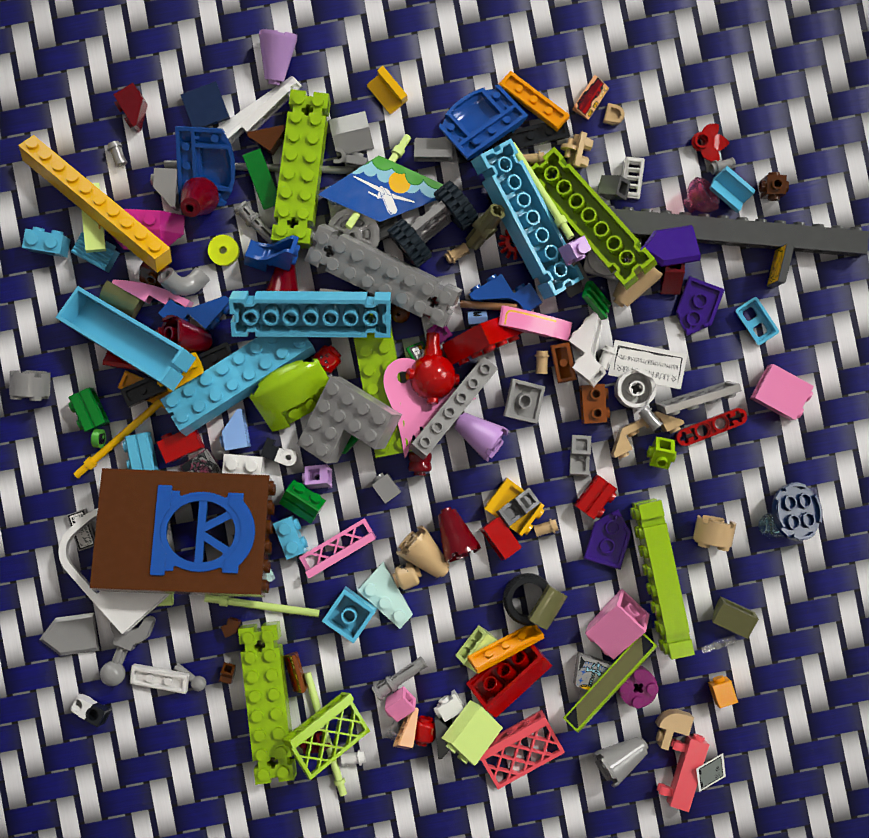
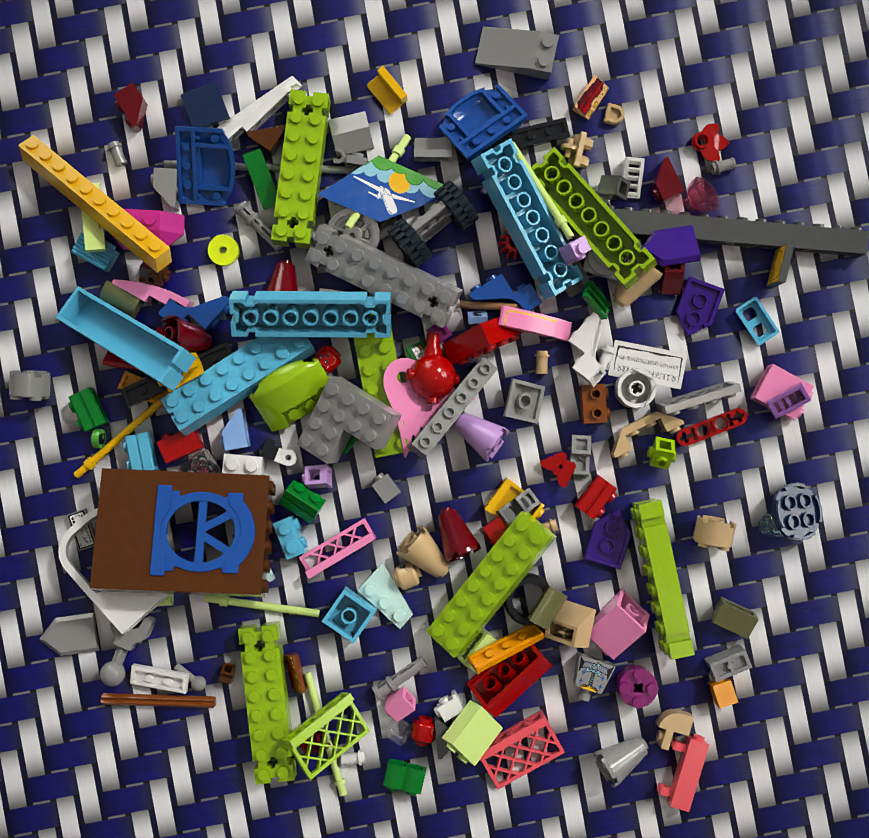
(46, 243): medium azure brick -> none
(91, 710): leg -> none
(158, 700): none -> dark orange axle
(183, 285): light grey cylinder -> none
(199, 197): dark red cone -> none
(231, 627): reddish brown piece -> none
(276, 54): lavender cone -> none
(279, 254): blue arch -> none
(399, 318): reddish brown piece -> none
(404, 777): none -> green brick
(406, 734): light nougat slope -> none
(419, 465): dark red piece -> none
(456, 253): tan pin -> none
(485, 226): olive piece -> none
(491, 584): none -> lime brick
(517, 51): none -> light grey slope
(534, 101): light orange tile -> none
(534, 157): tan pin -> none
(554, 462): none -> red animal
(563, 362): dark orange slope -> none
(572, 625): none -> tan slope
(610, 682): olive tile -> none
(650, 418): light grey pin -> none
(666, 183): none -> dark red slope
(710, 772): sticker -> none
(720, 643): clear pin -> none
(728, 663): none -> light grey hinge
(731, 188): medium azure panel -> none
(769, 190): reddish brown brick -> none
(805, 399): none -> medium lavender slope

